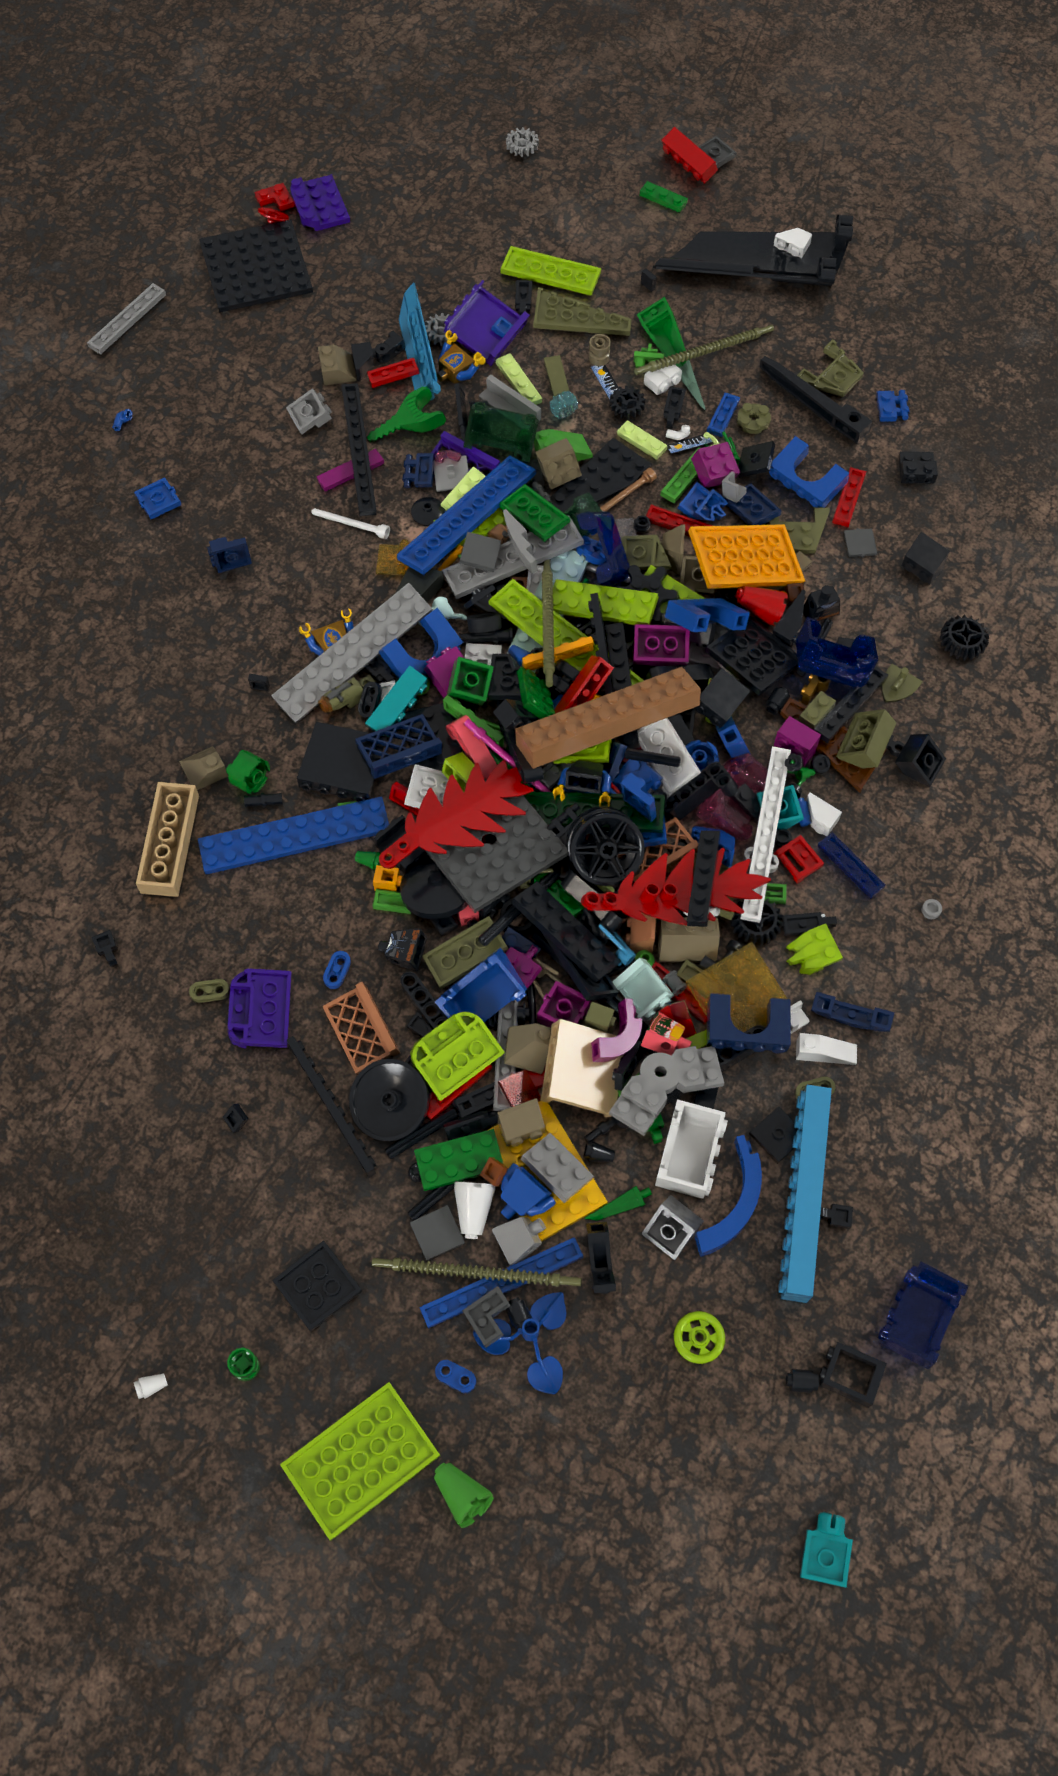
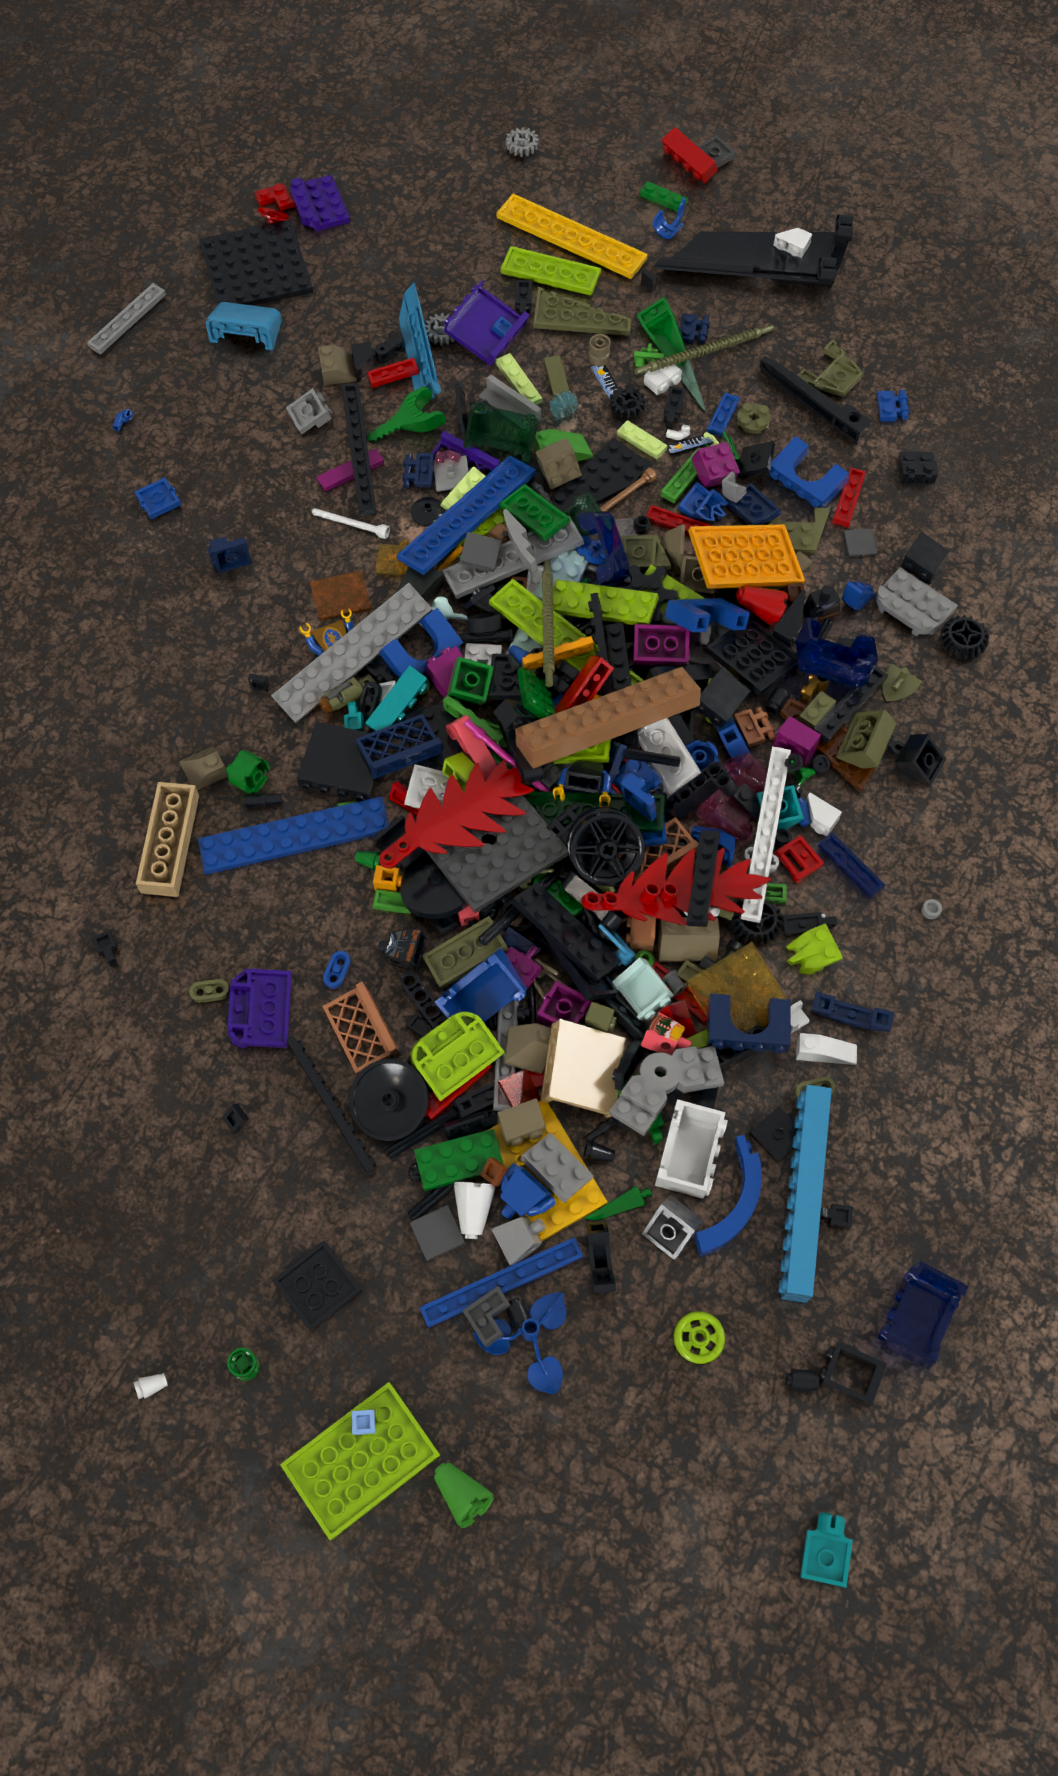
(244, 320): none -> dark azure windscreen
(339, 594): none -> clear orange piece
(354, 719): none -> teal plate
(363, 1422): none -> light blue plate
(455, 1375): blue plate -> none
(456, 363): torso -> none
(554, 1279): olive hose -> none
(572, 236): none -> yellow plate
(608, 1049): arch -> none
(662, 226): none -> blue helmet
(688, 328): none -> dark blue plate
(750, 729): none -> nougat plate
(858, 594): none -> blue slope
(914, 603): none -> light grey plate

